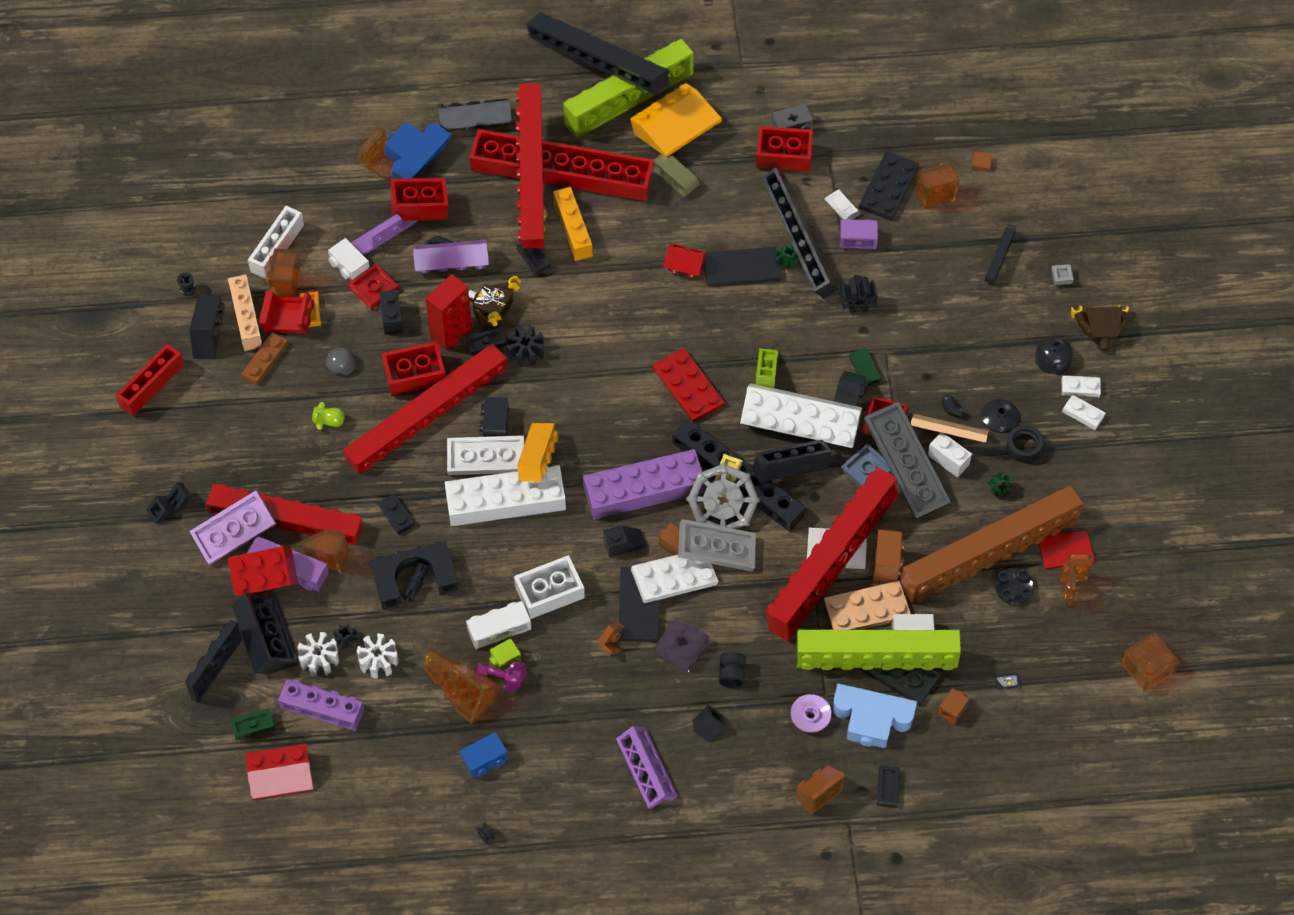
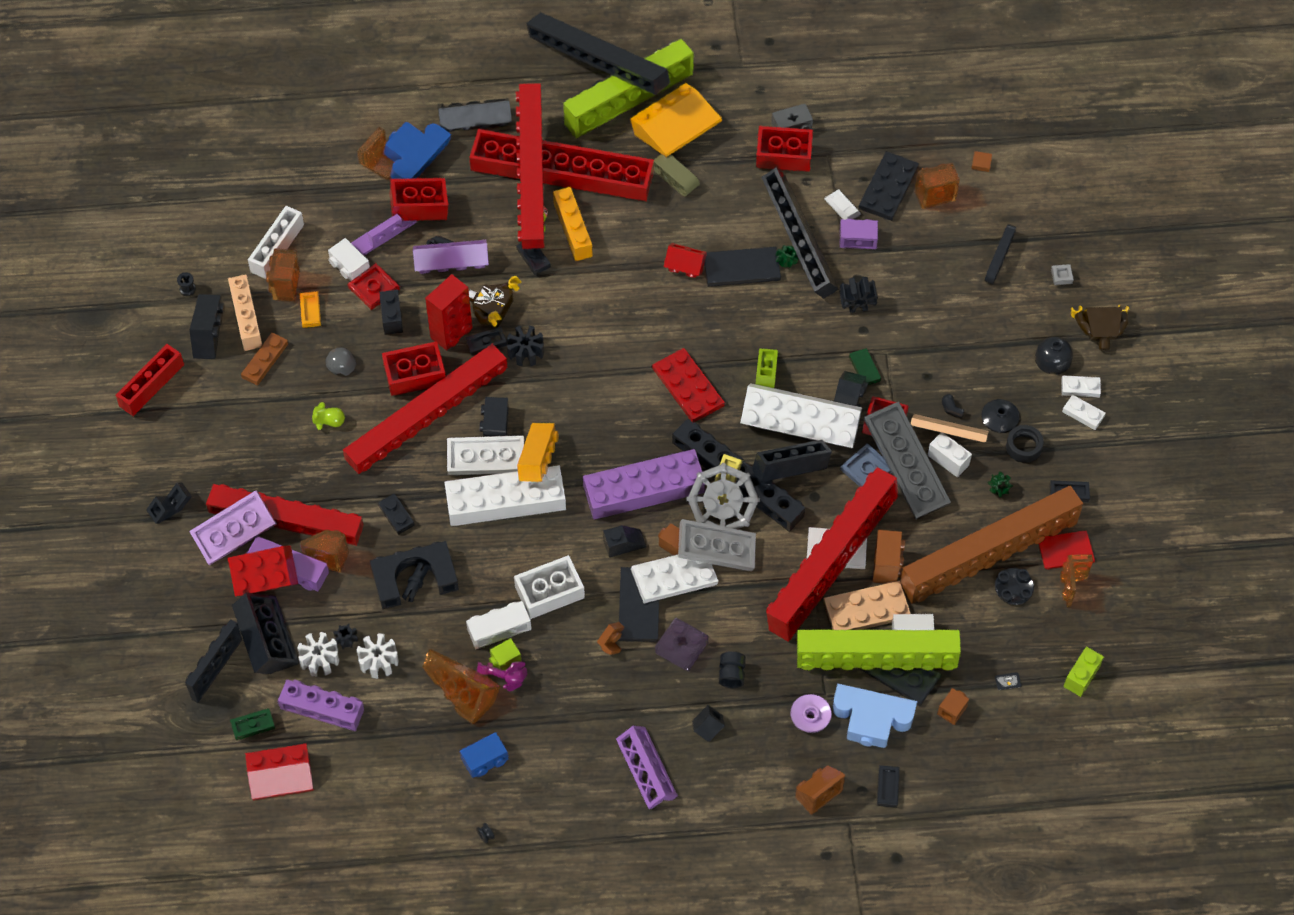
(286, 313): red panel -> none
(1080, 488): none -> black plate
(1083, 671): none -> lime brick
(1149, 661): clear orange brick -> none

